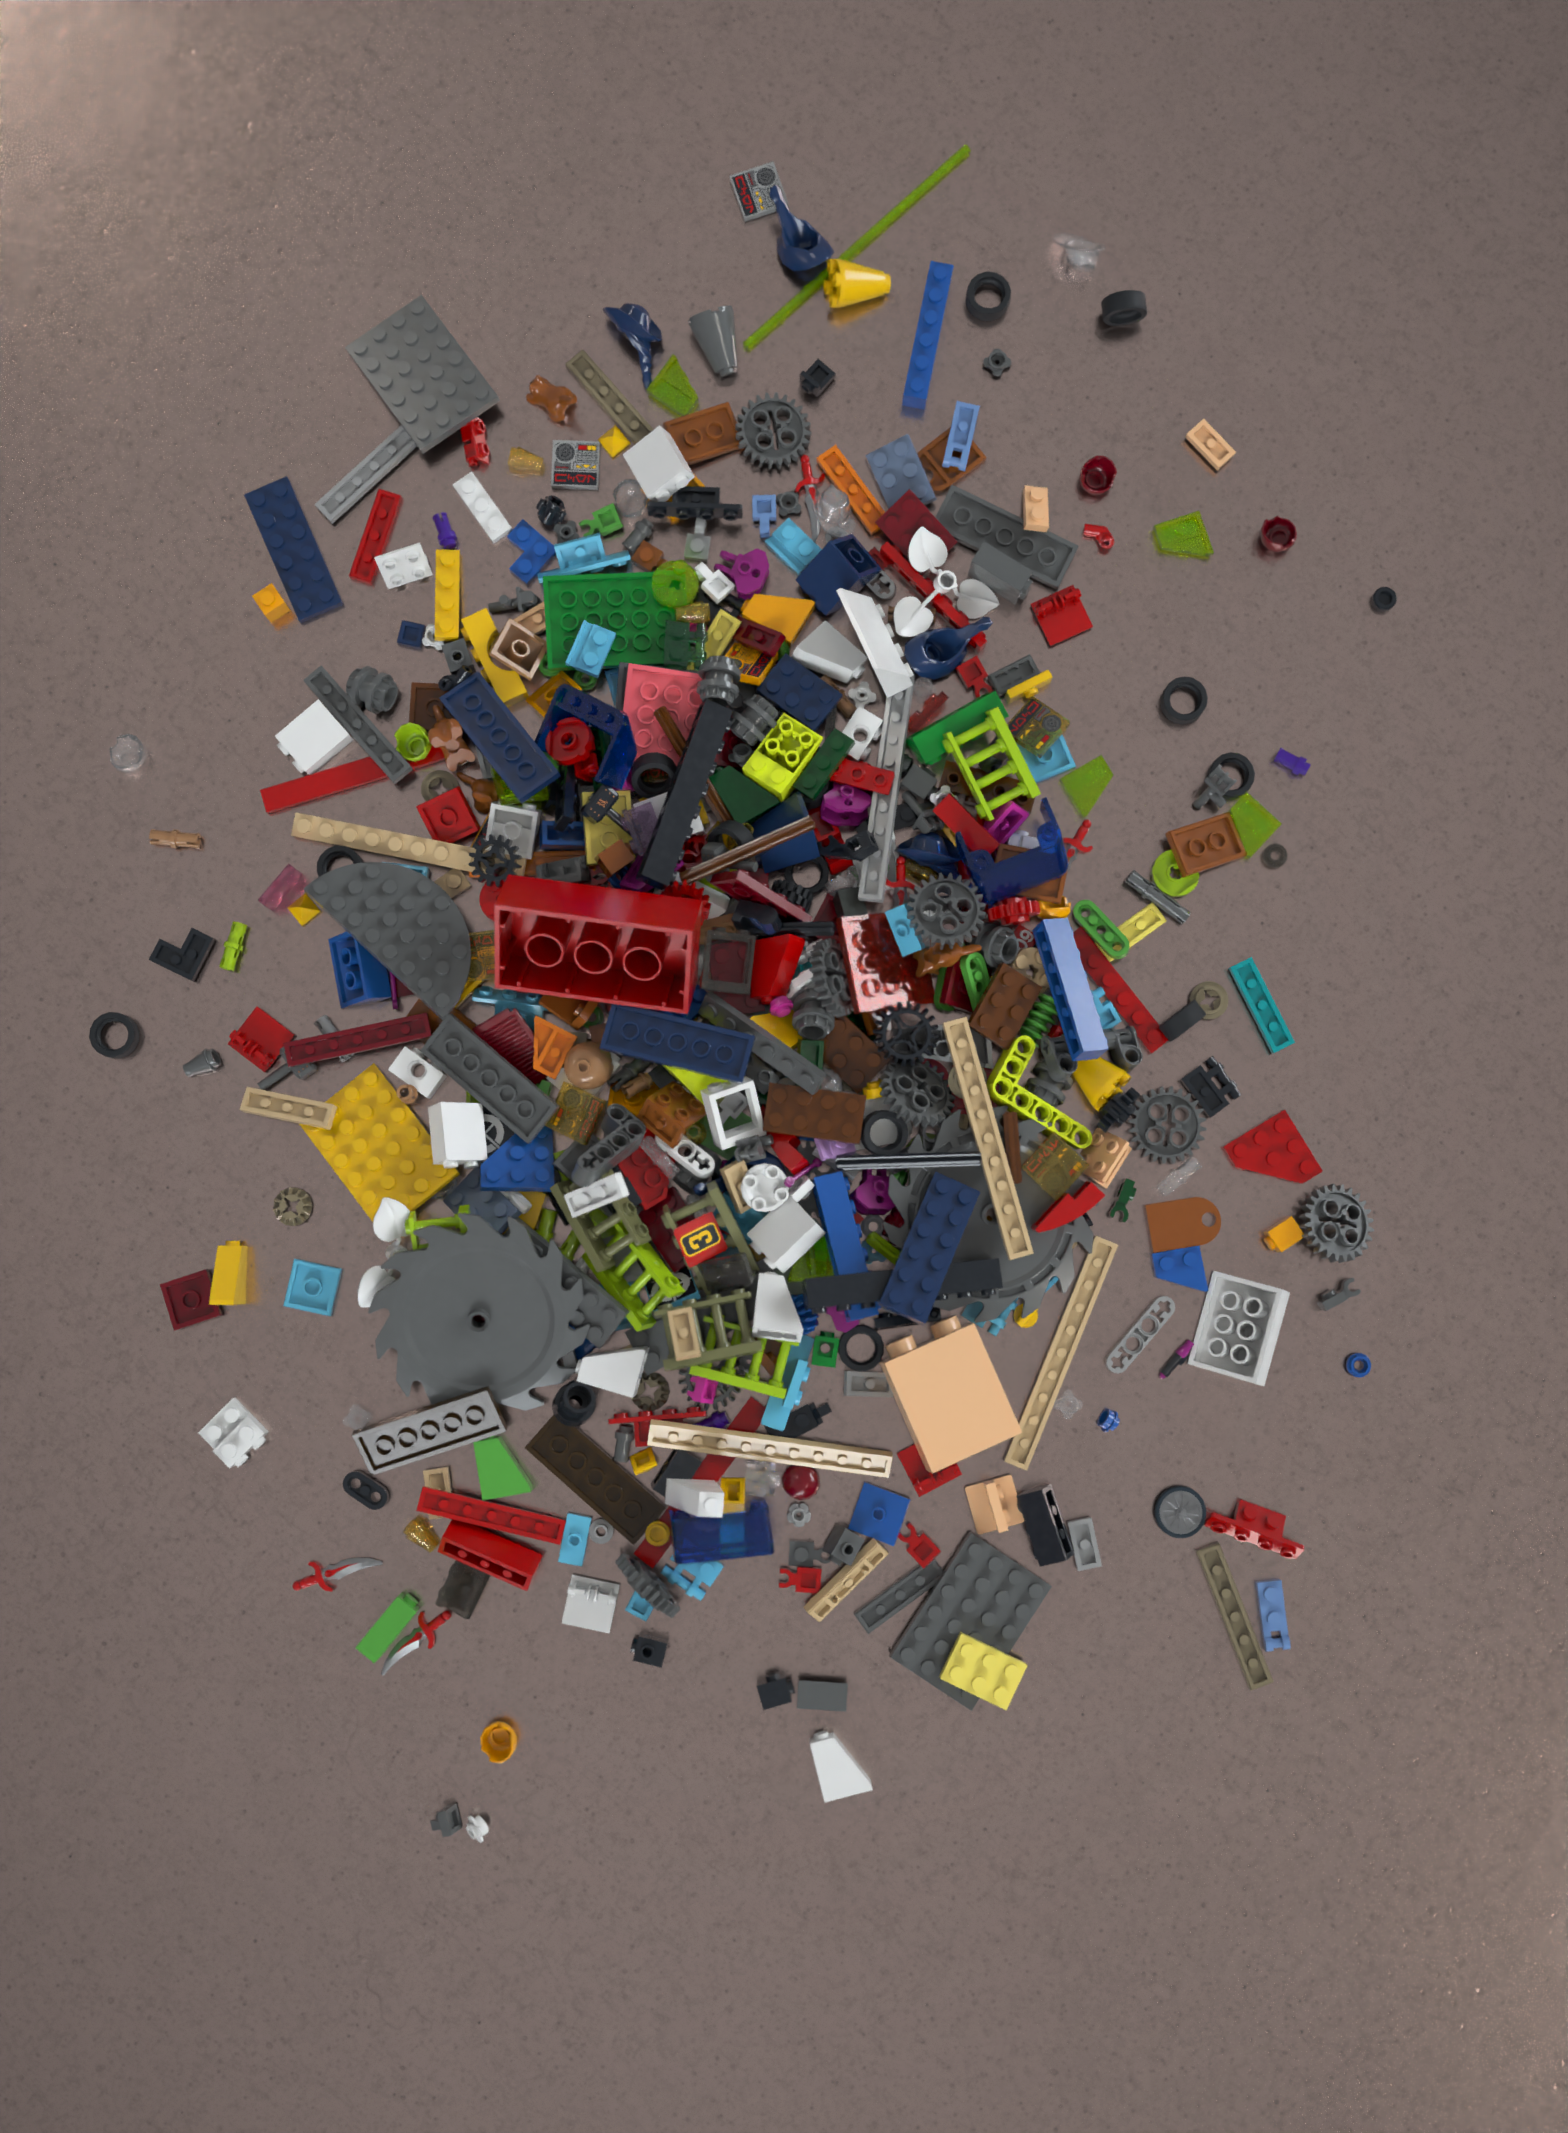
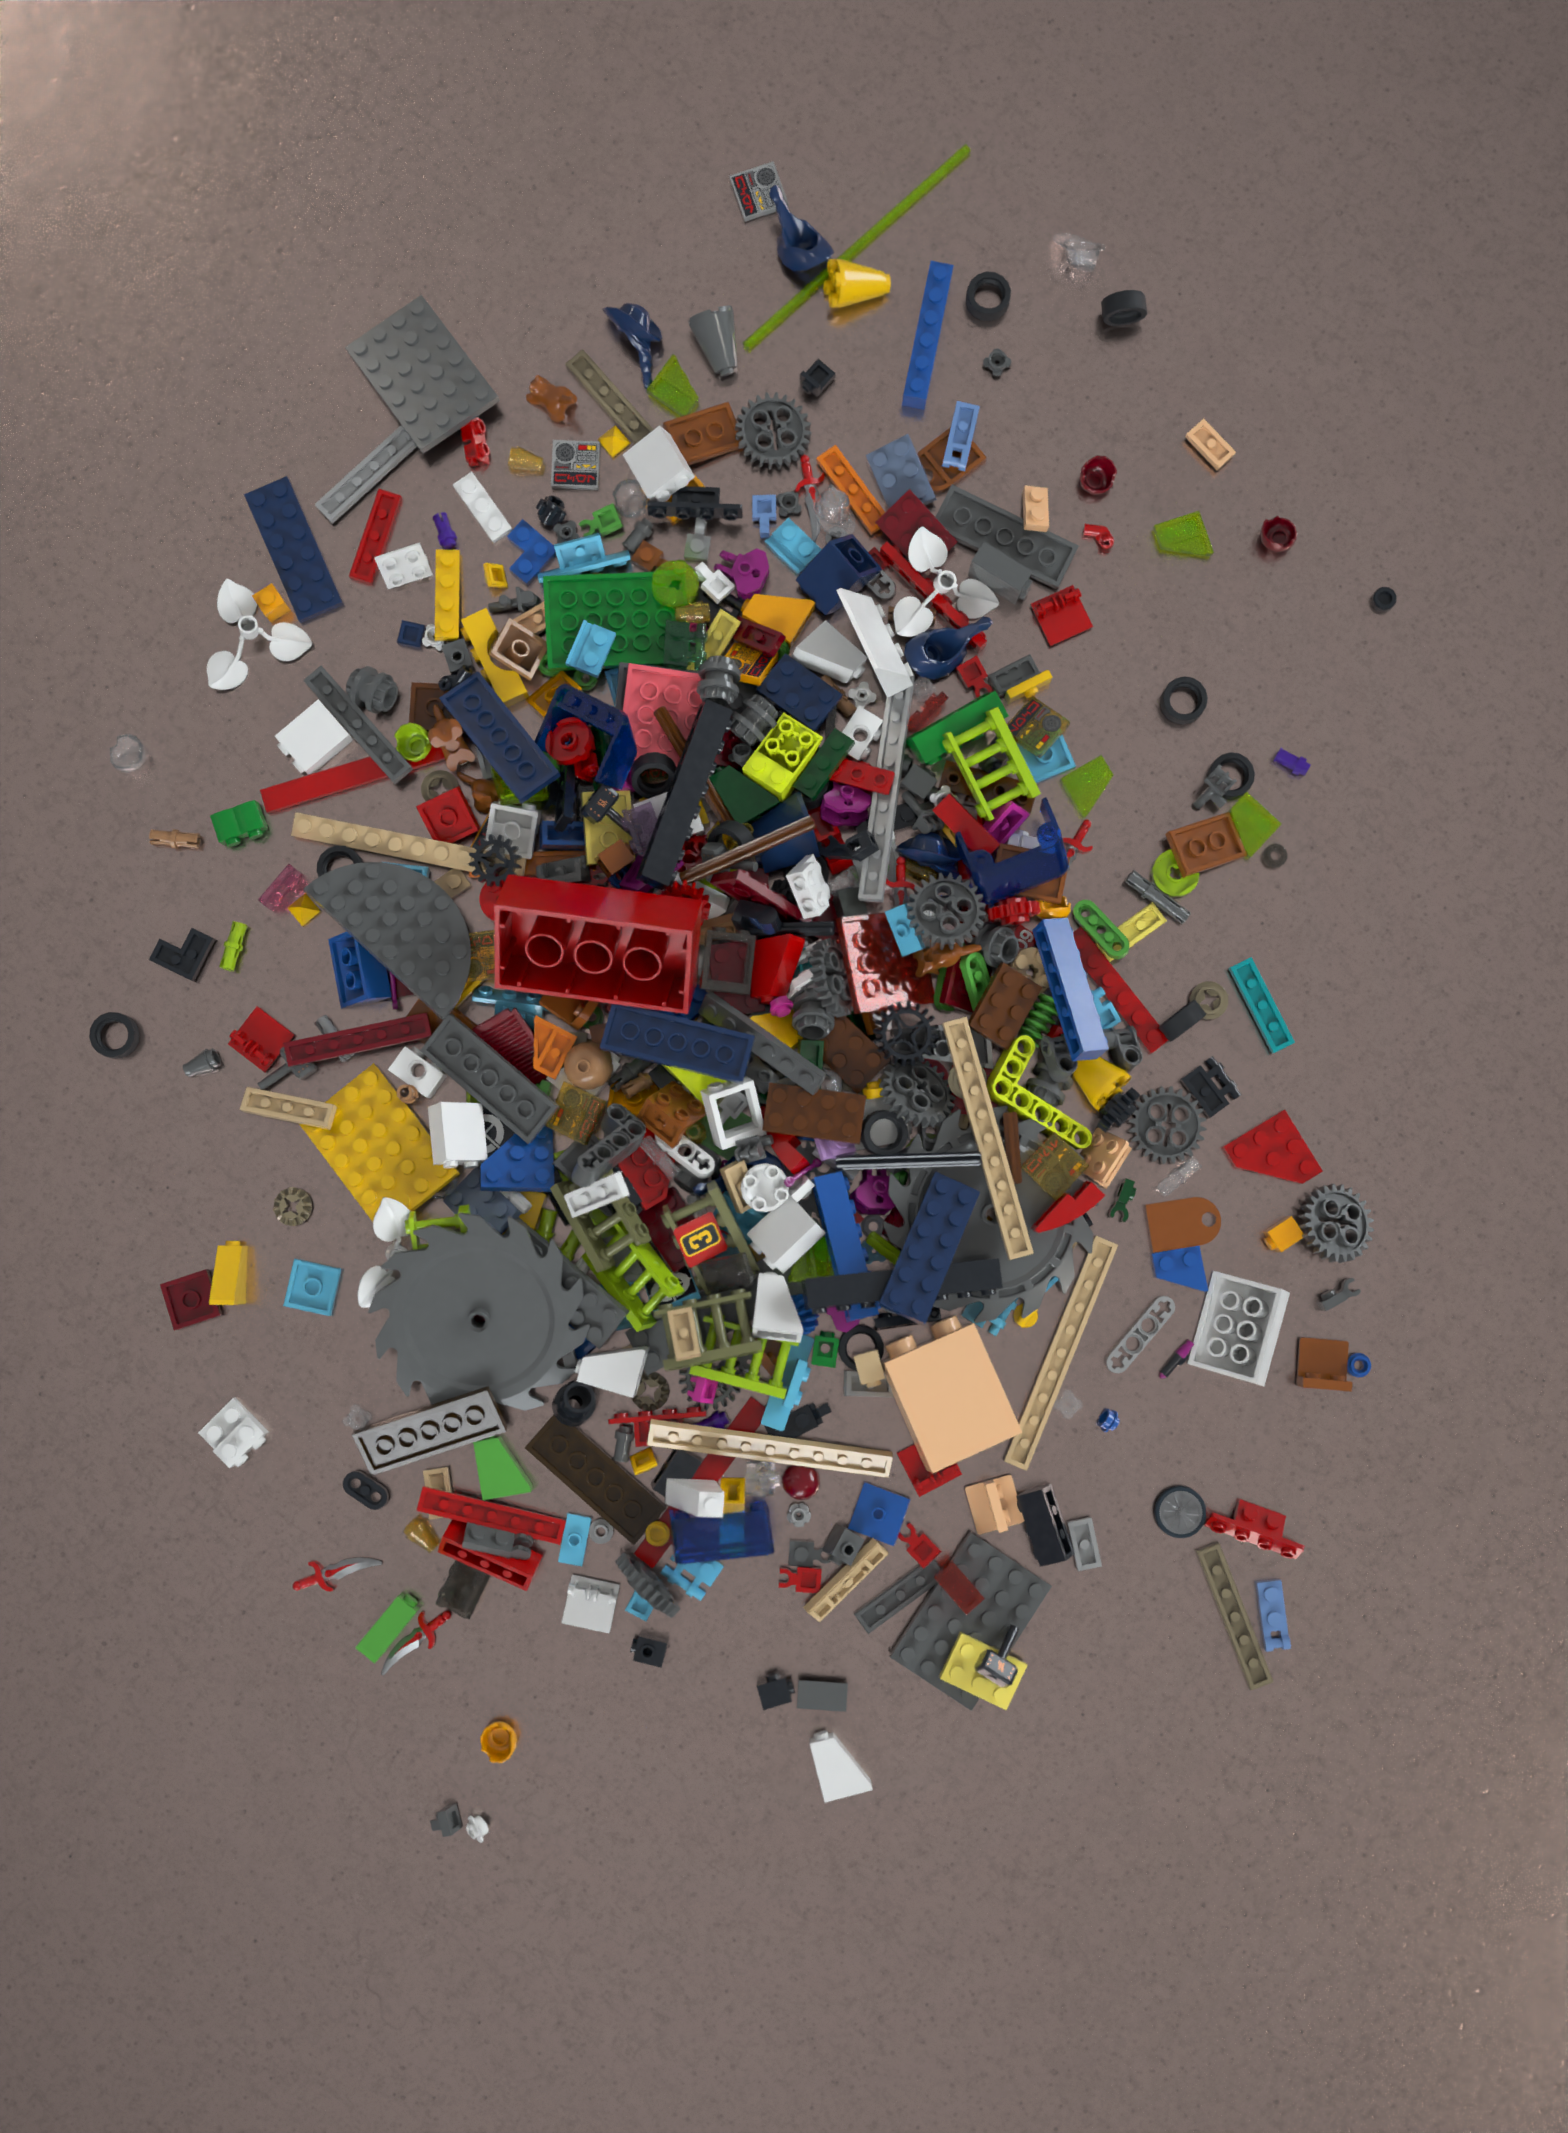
(236, 604): none -> white plant
(239, 822): none -> green brick
(495, 575): none -> yellow slope
(497, 1542): none -> dark grey hinge
(809, 887): none -> white plate
(869, 1368): none -> tan brick
(958, 1587): none -> clear red plate
(995, 1666): none -> piece
(1323, 1364): none -> dark orange bracket

